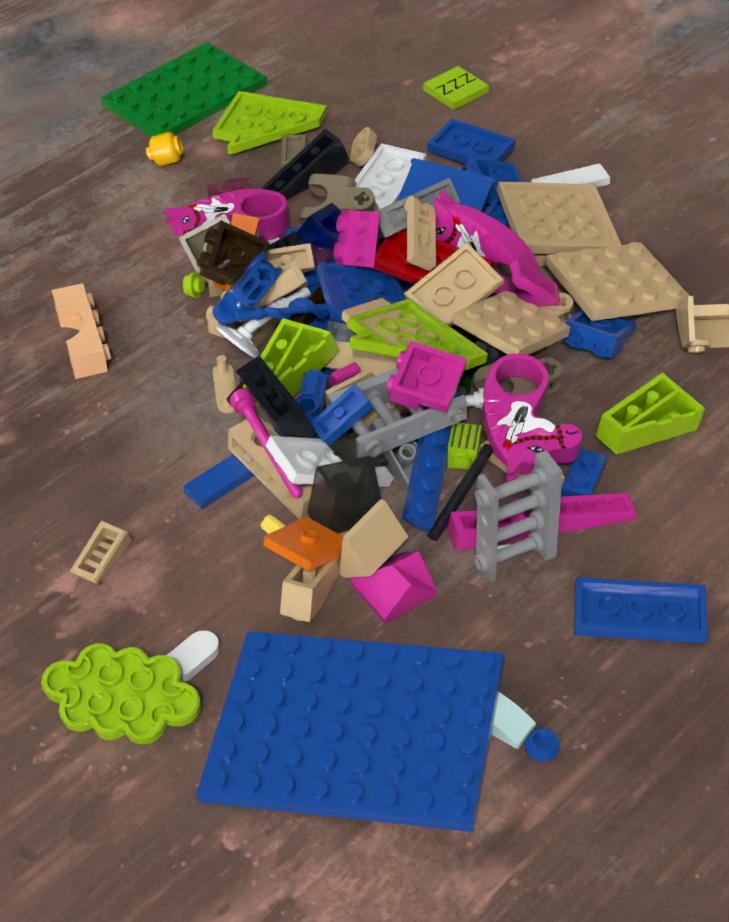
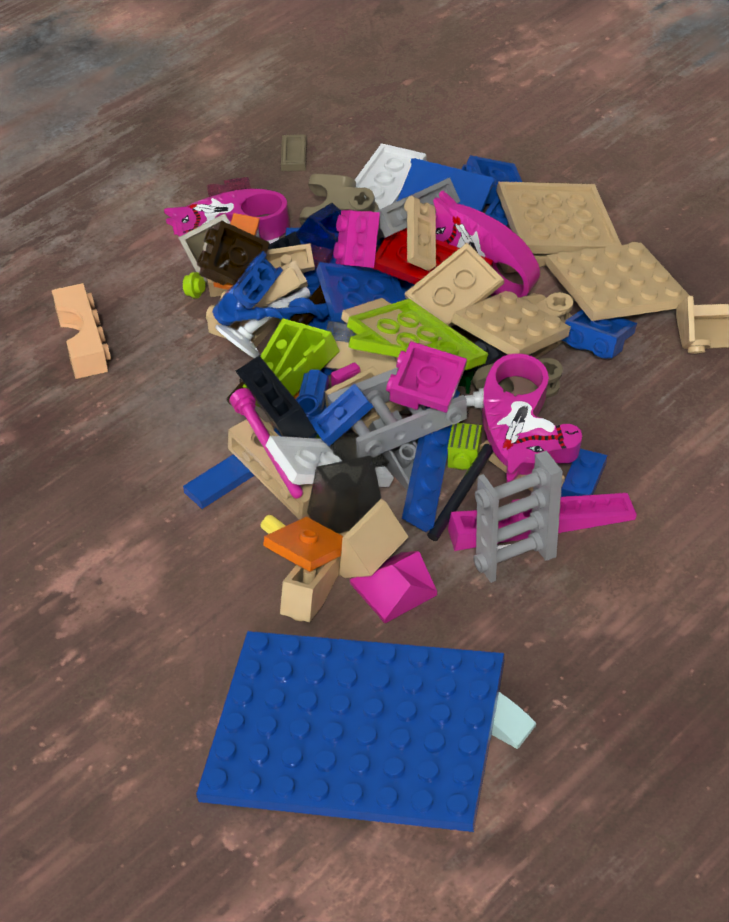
(102, 533): tan slope -> none
(121, 693): lime plate -> none
(165, 149): yellow head -> none
(183, 91): green plate -> none
(195, 653): white tile -> none
(224, 384): tan piece -> none
(264, 119): lime wing -> none
(320, 156): black slope -> none
(363, 147): tan plate -> none
(456, 87): lime tile -> none
(460, 140): blue plate -> none
(533, 285): dark pink slope -> none
(542, 745): blue plate -> none
(591, 174): white tile -> none
(641, 610): blue plate -> none
(649, 416): lime wedge -> none

